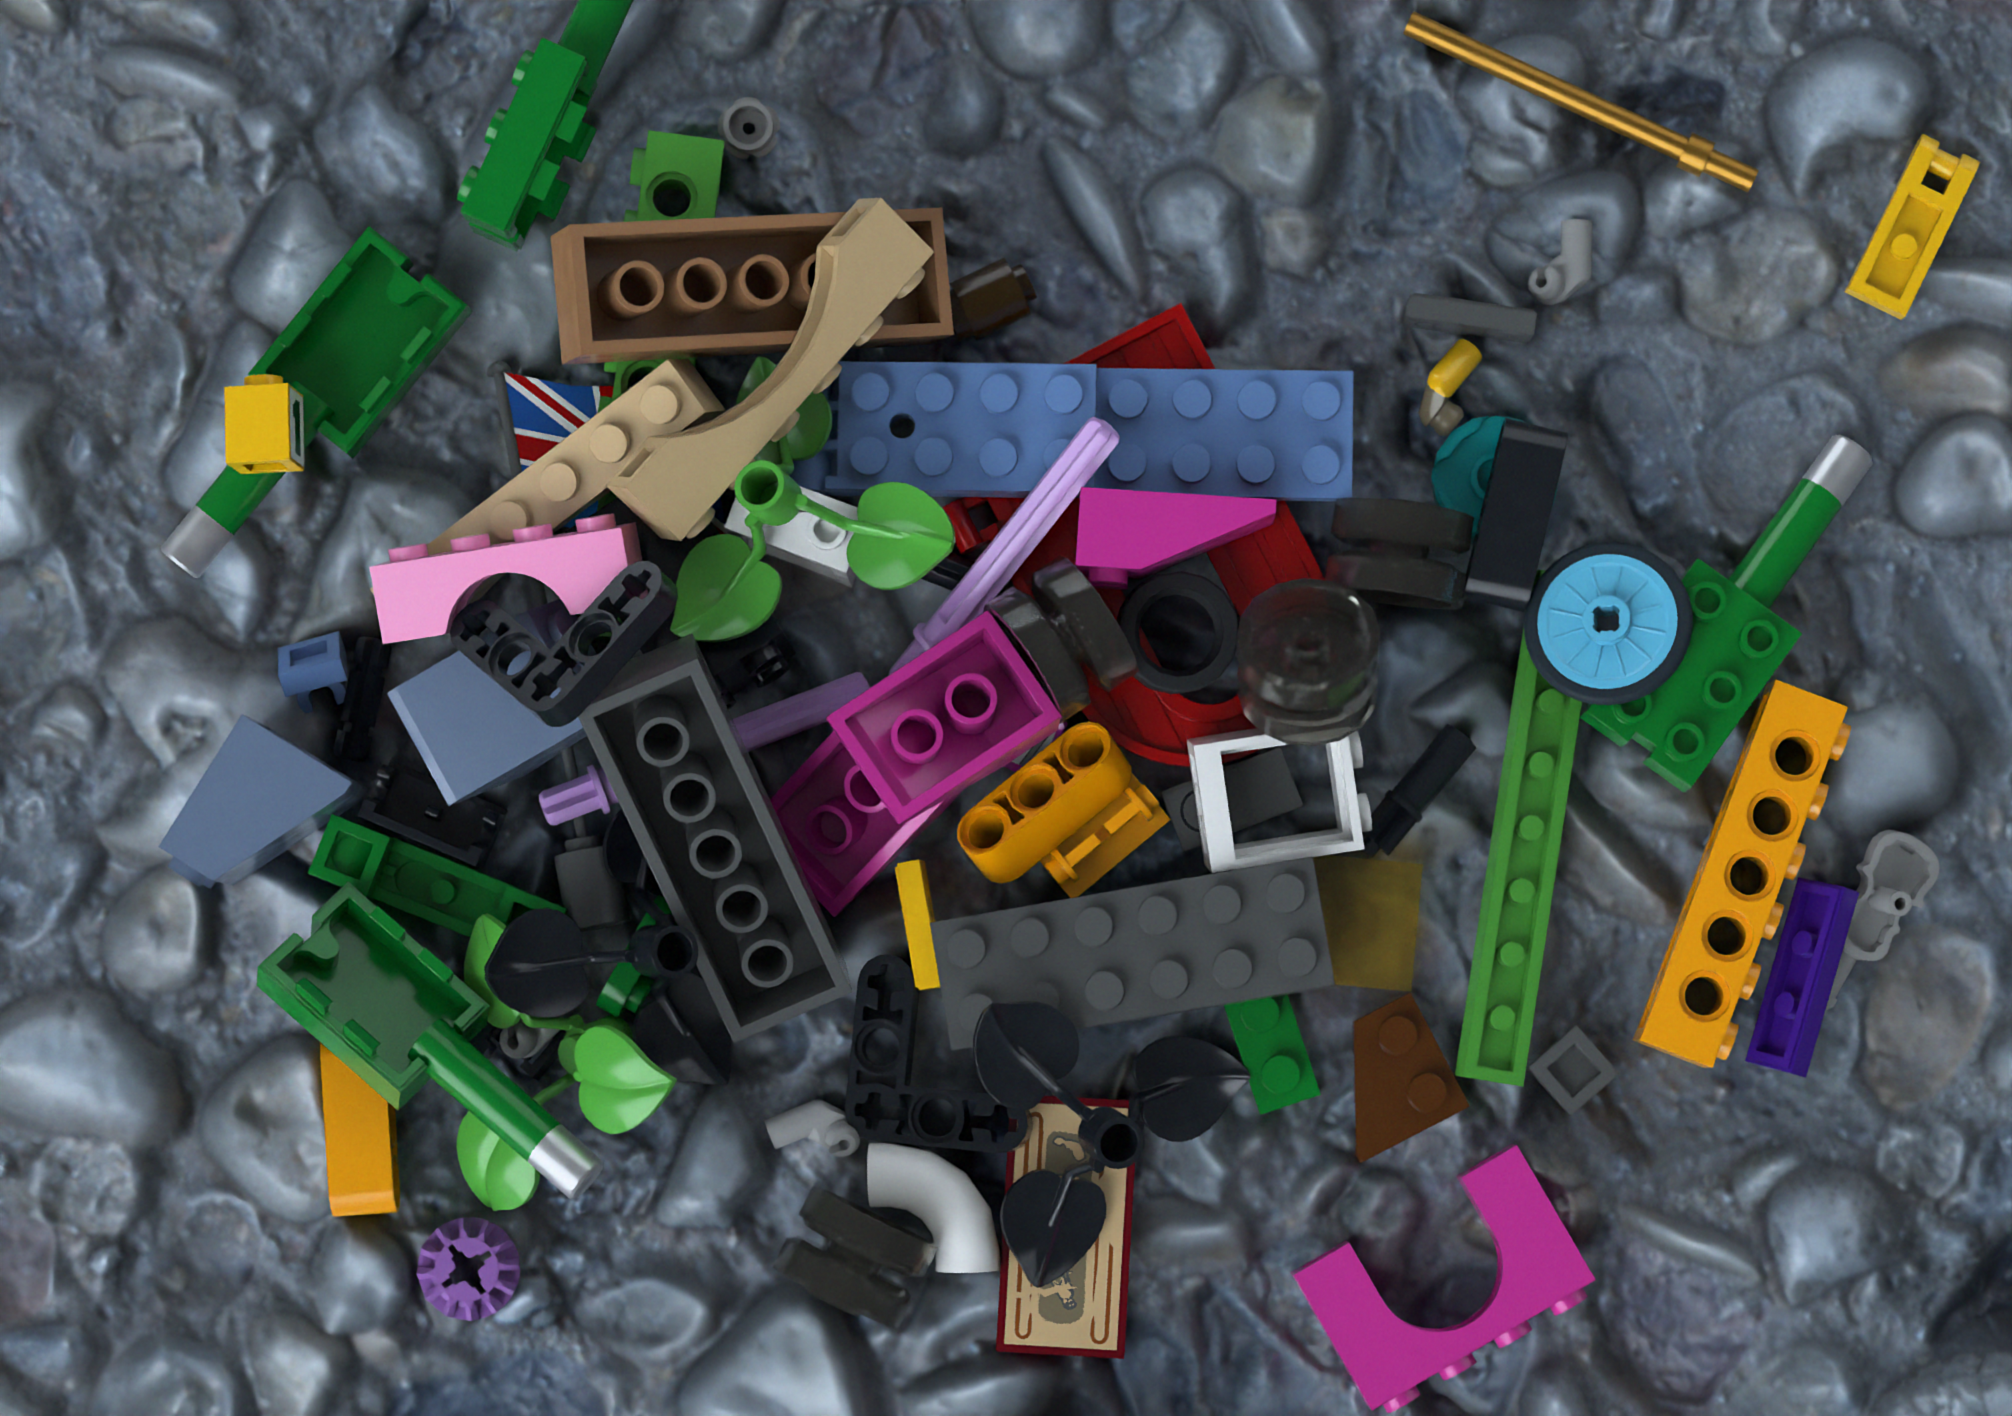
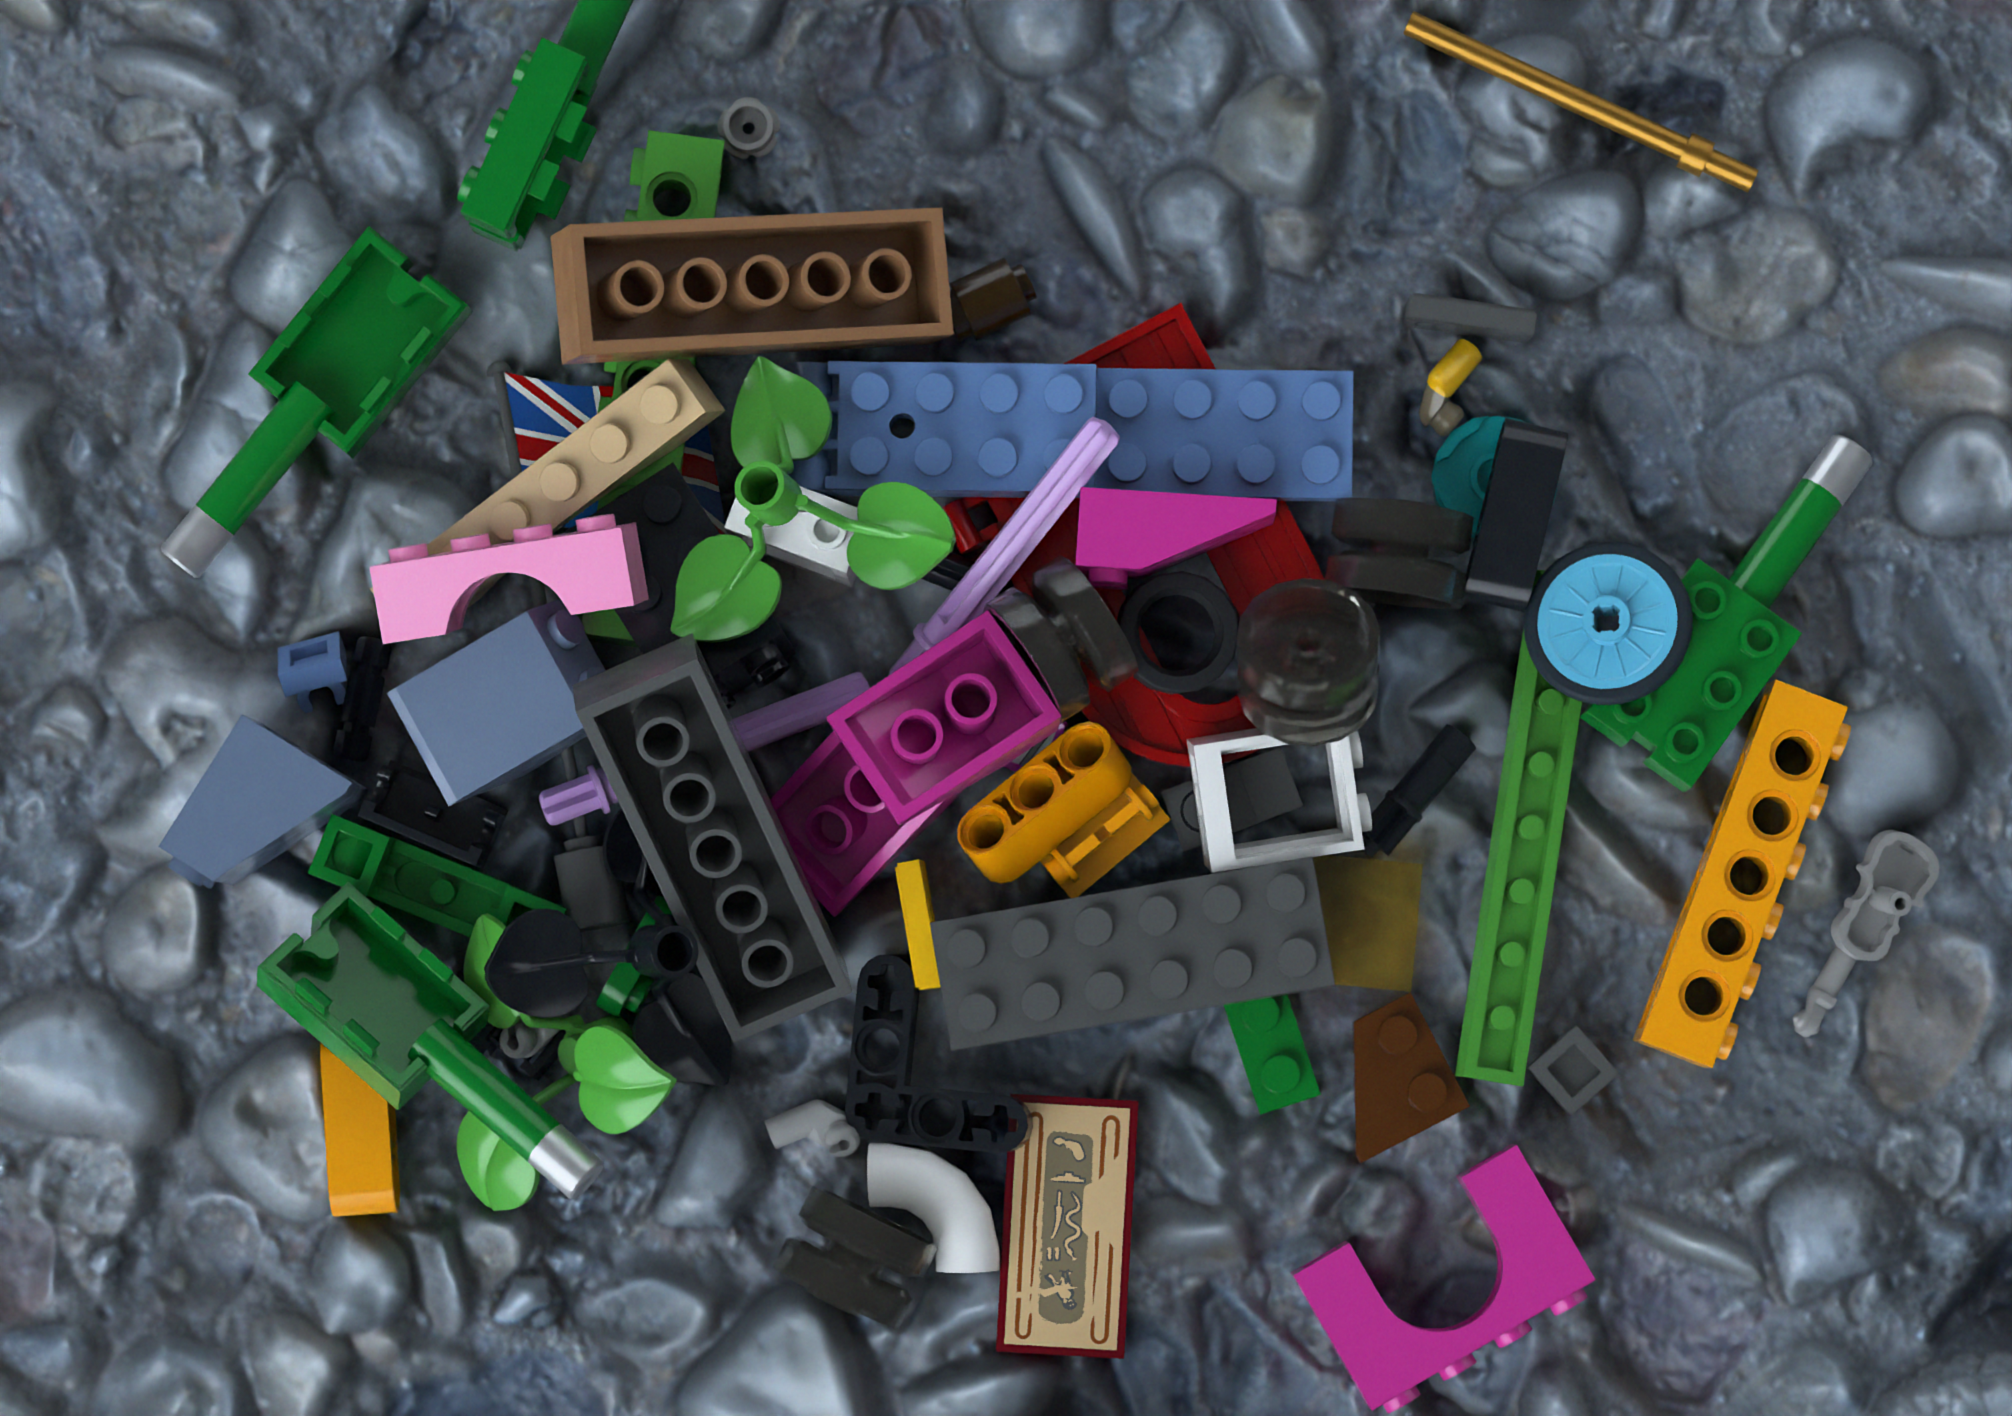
(264, 426): yellow brick -> none
(498, 1275): medium lavender gear -> none
(553, 667): black beam -> none
(857, 274): tan arch -> none
(1021, 1054): black plant -> none
(1568, 270): light grey arm -> none
(1802, 976): dark purple tile -> none
(1911, 229): yellow plate -> none

